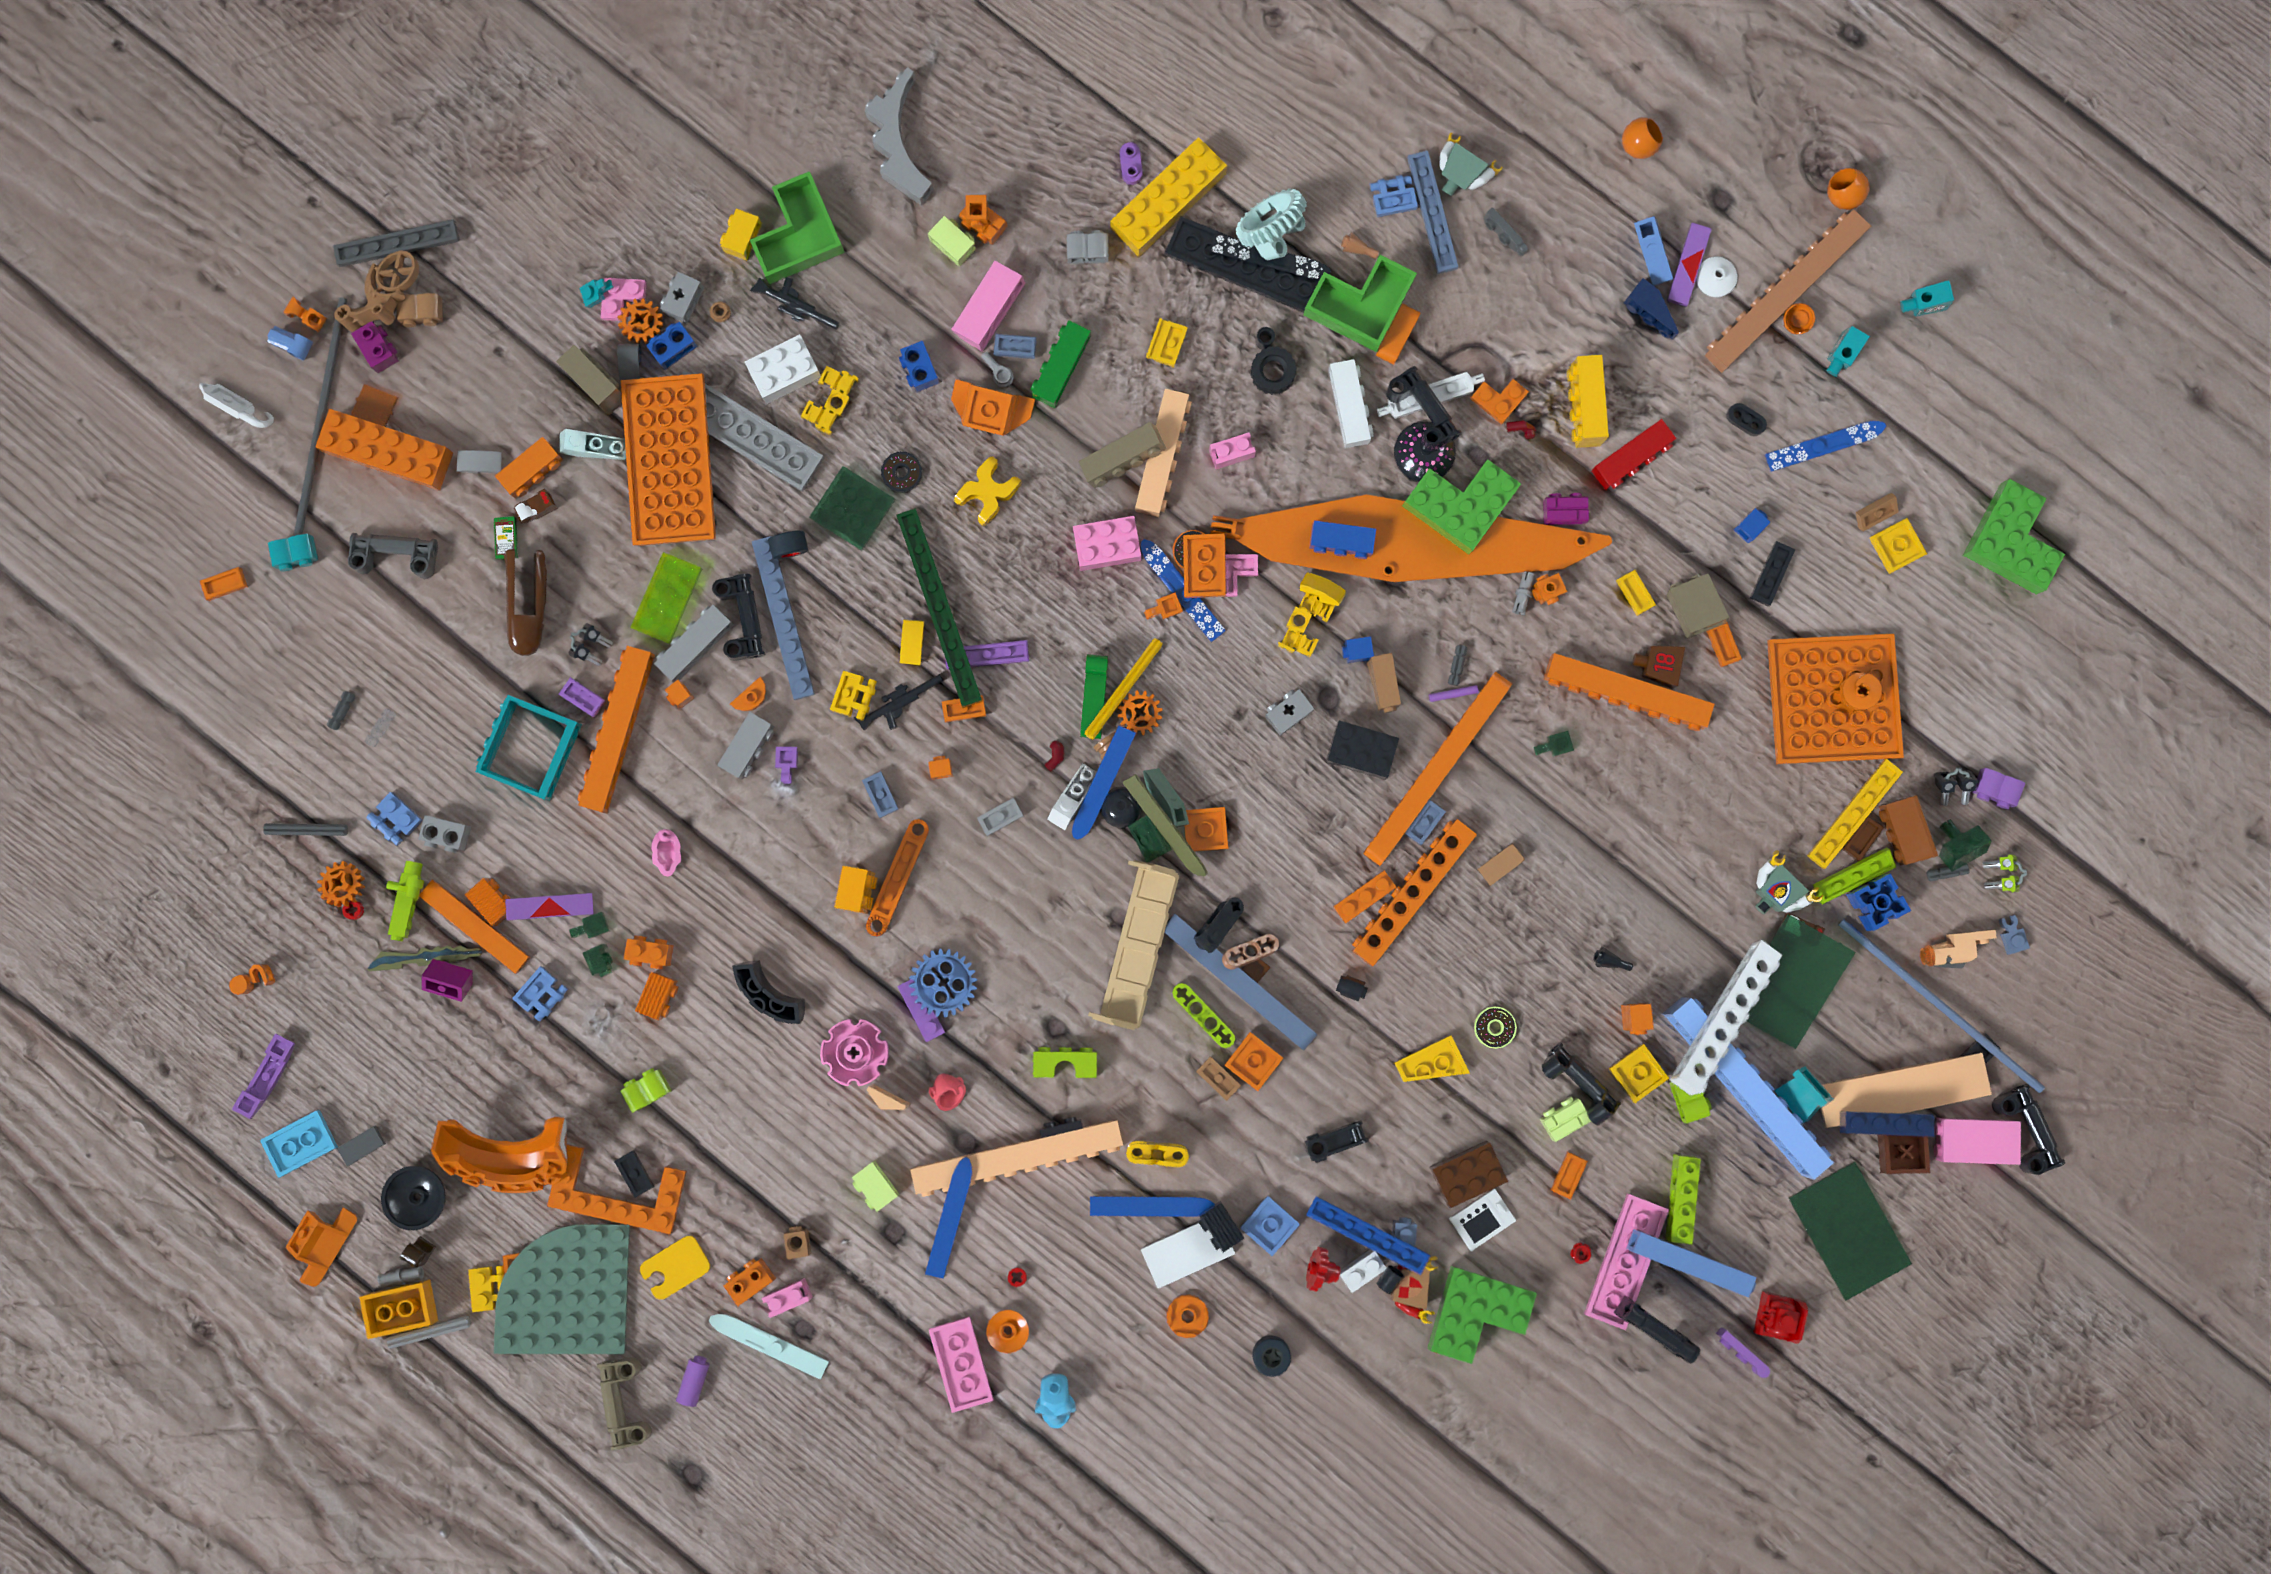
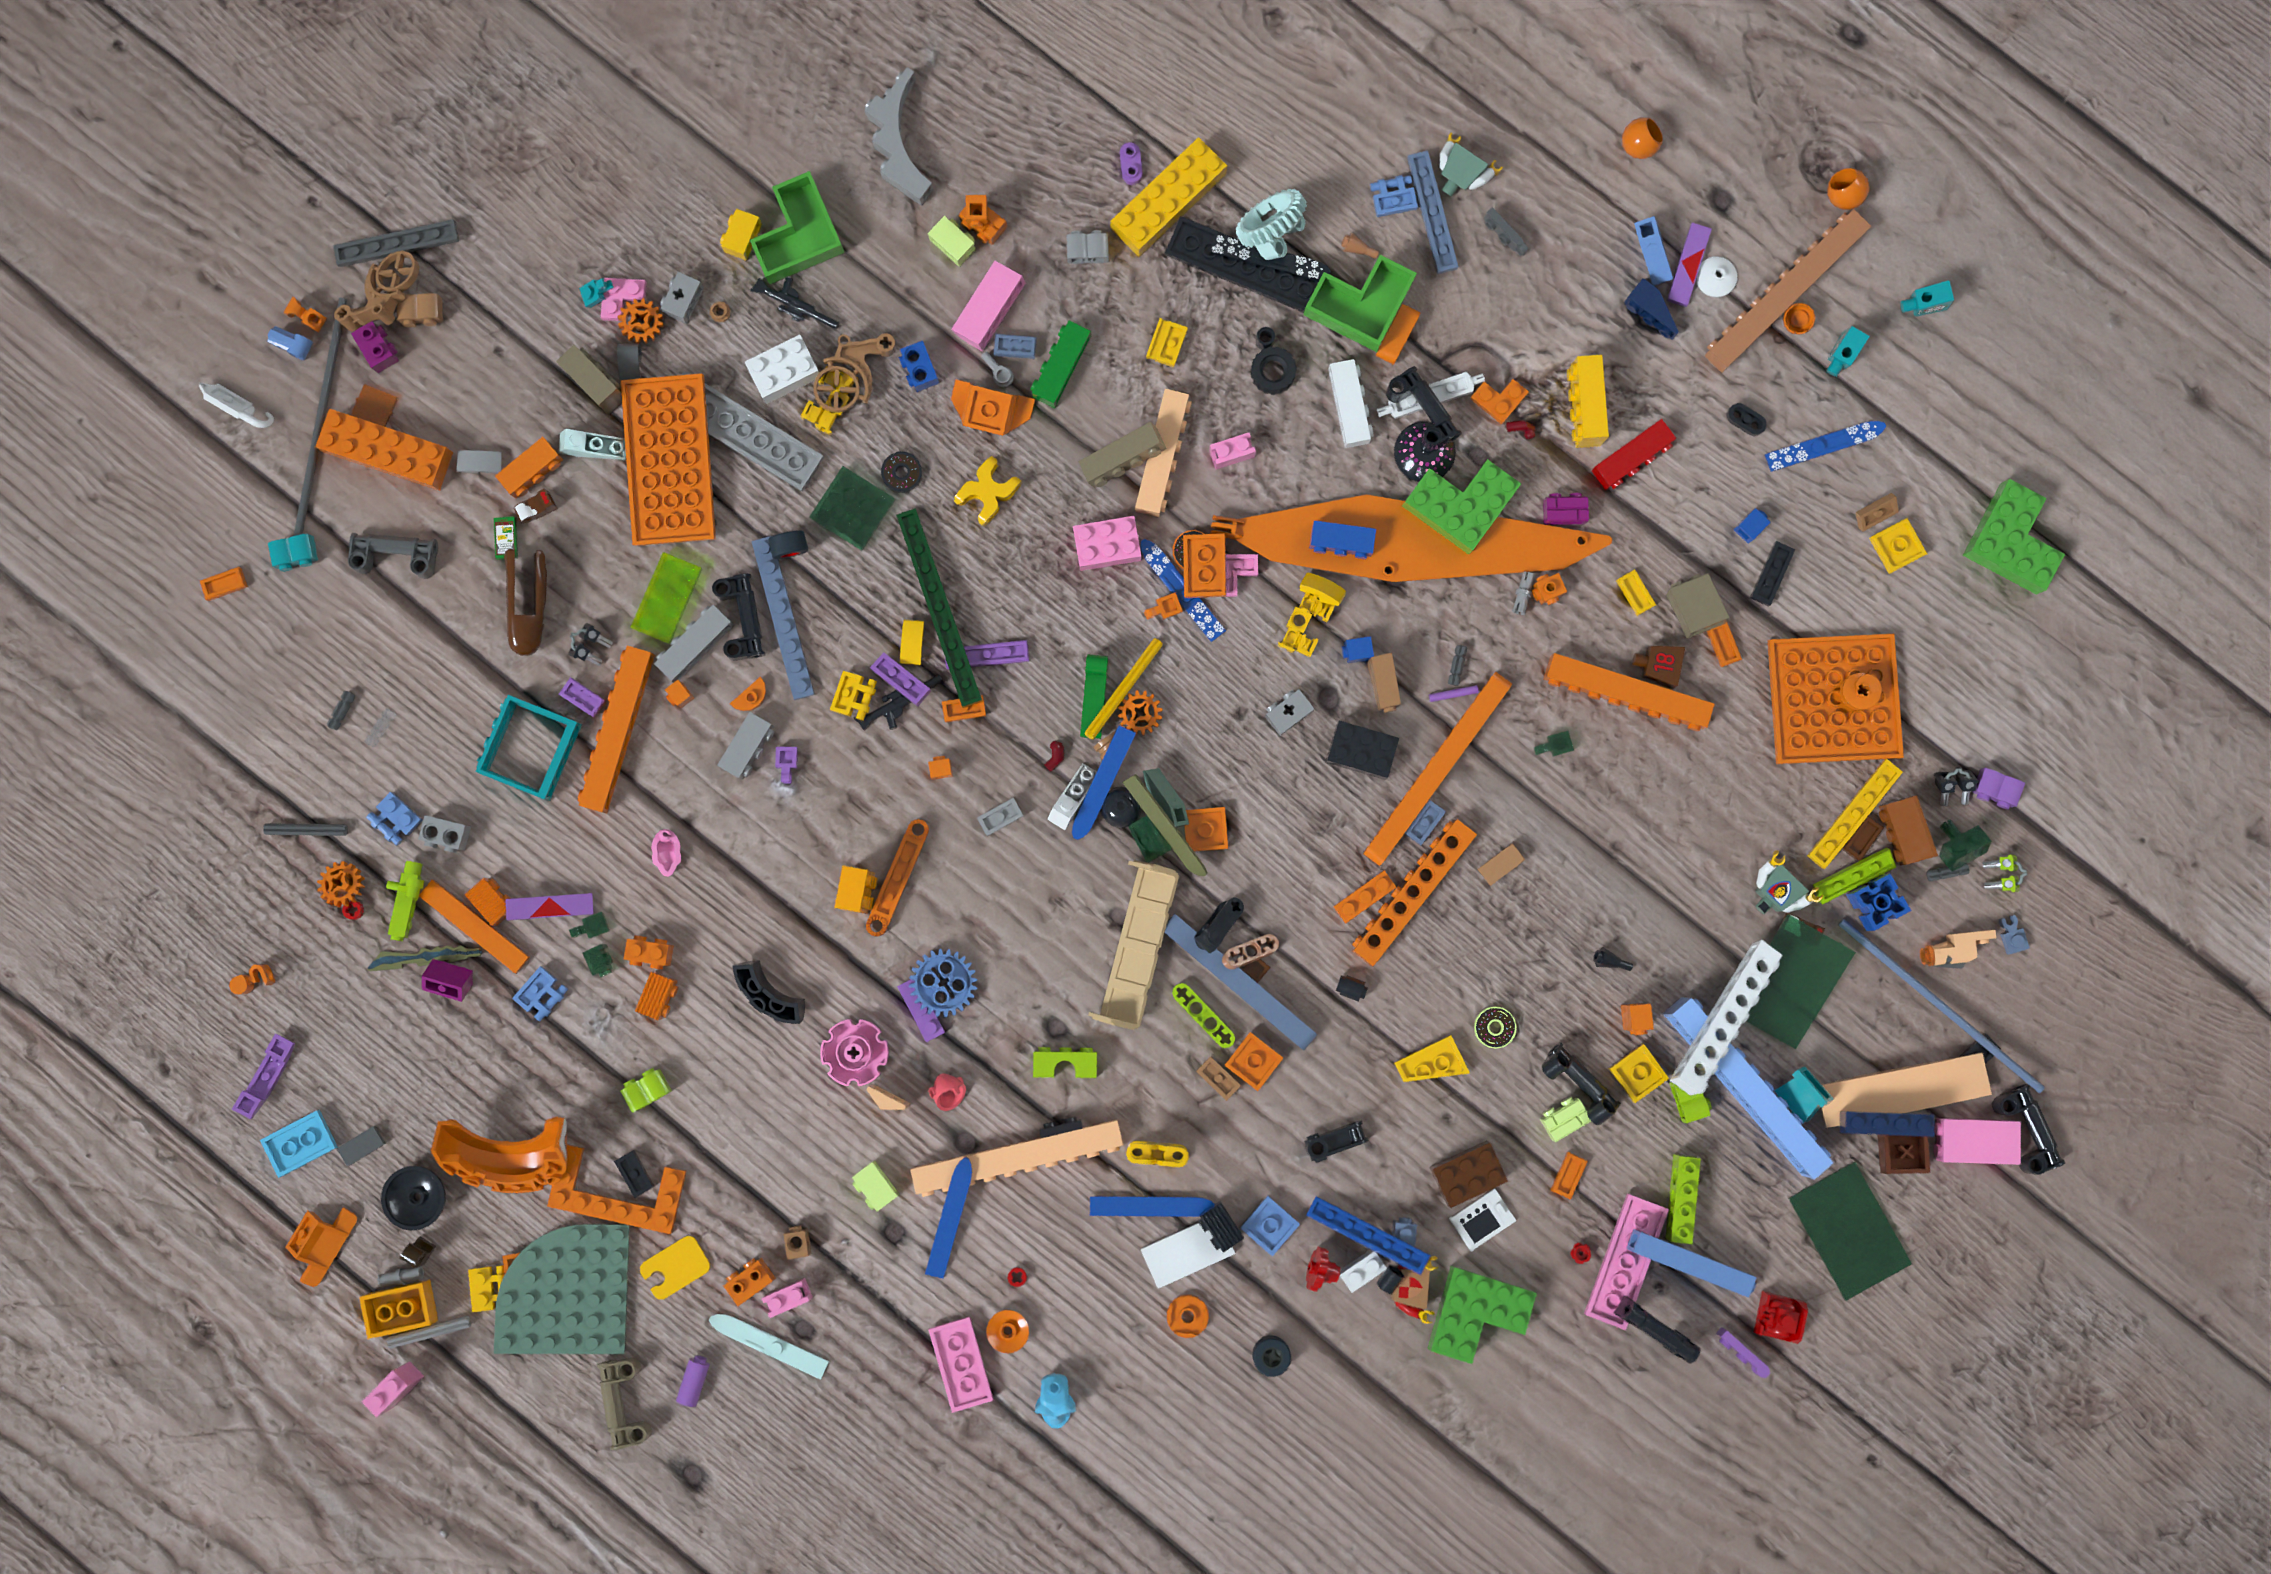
(393, 1389): none -> bright pink brick
(675, 350): blue brick -> none
(853, 356): none -> medium nougat piece
(880, 794): sand blue plate -> none
(900, 679): none -> medium lavender plate

